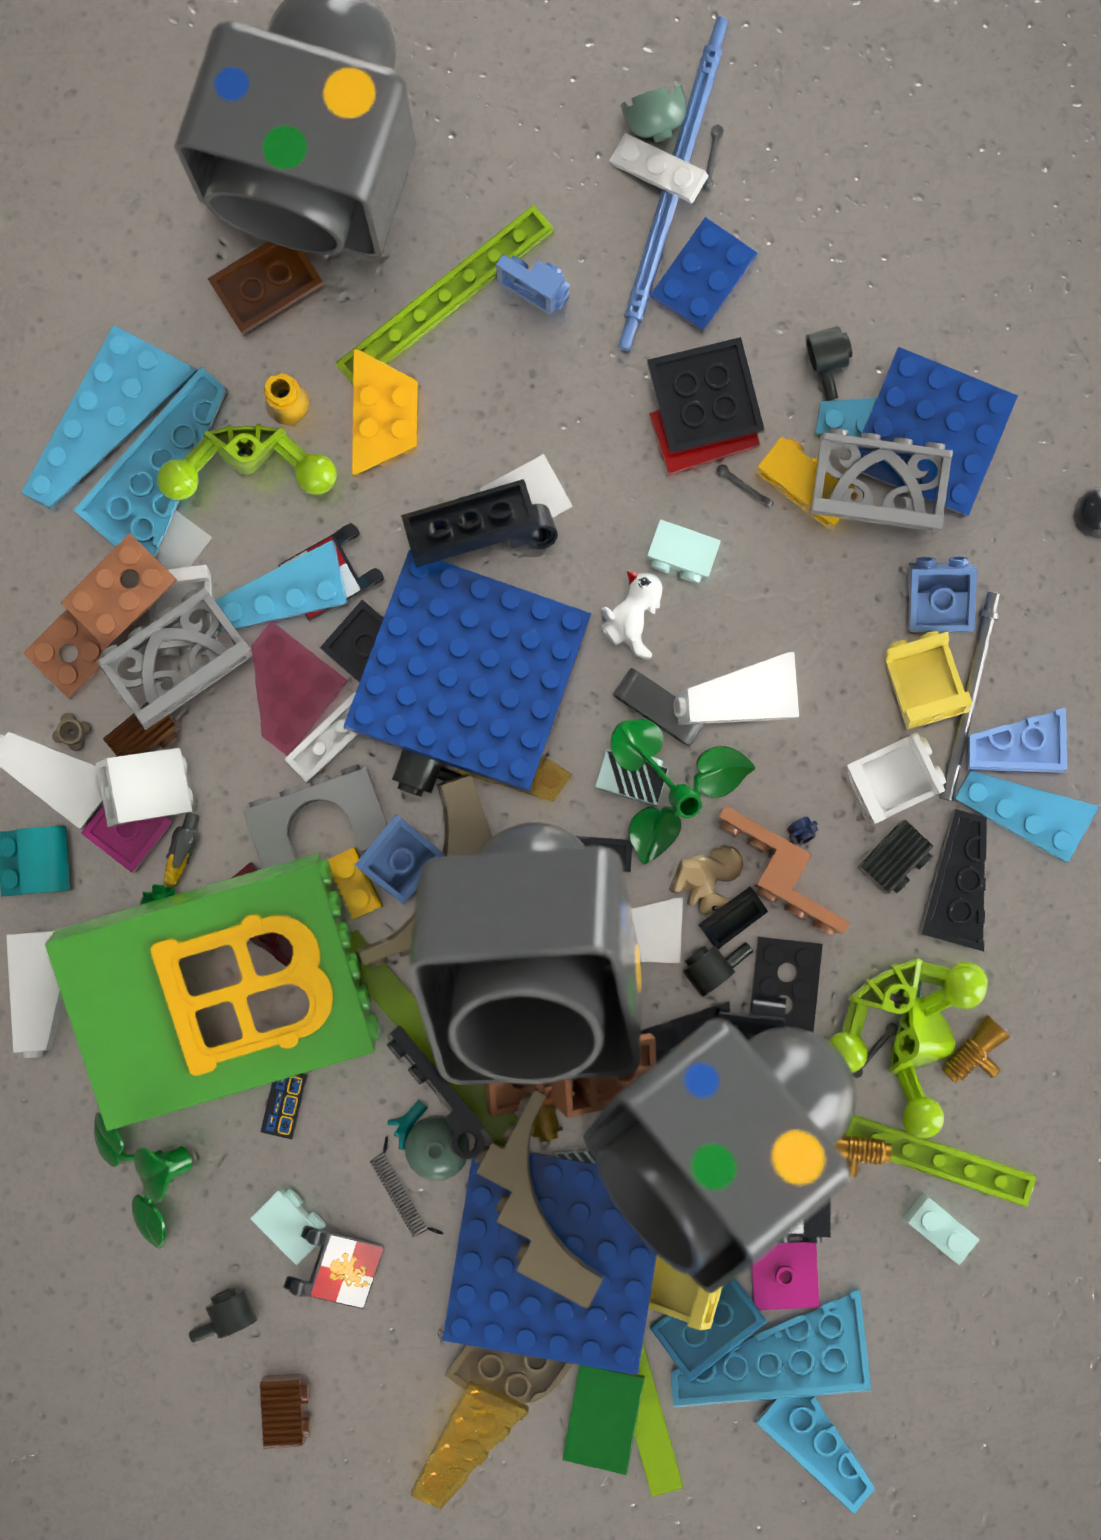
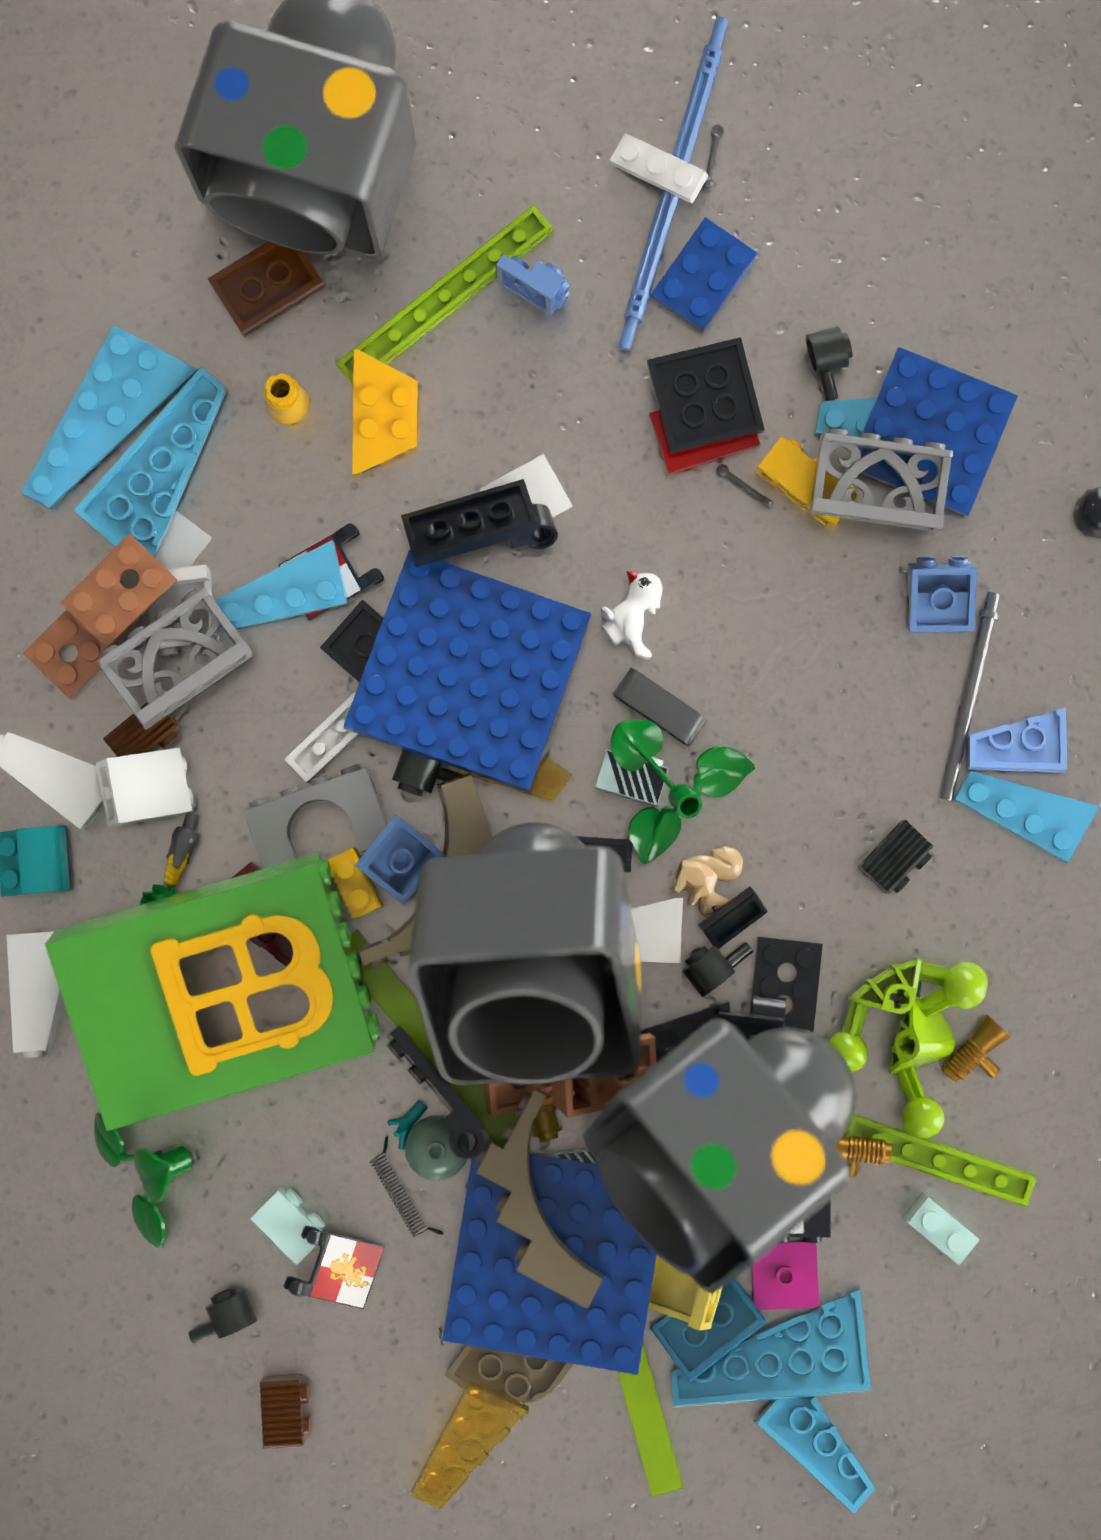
(67, 723): dark tan plate -> none
(127, 842): dark pink plate -> none
(179, 477): lime piece -> none
(284, 1106): tile -> none
(290, 687): clear pink plate -> none
(603, 1419): green tile -> none
(656, 113): sand green cylinder -> none
(682, 551): light aqua brick -> none
(749, 694): white slope -> none
(780, 871): nougat bracket -> none
(802, 831): dark blue plate -> none
(891, 1030): dark grey hinge -> none
(895, 778): white panel -> none
(926, 680): light yellow panel -> none
(957, 895): black wing -> none

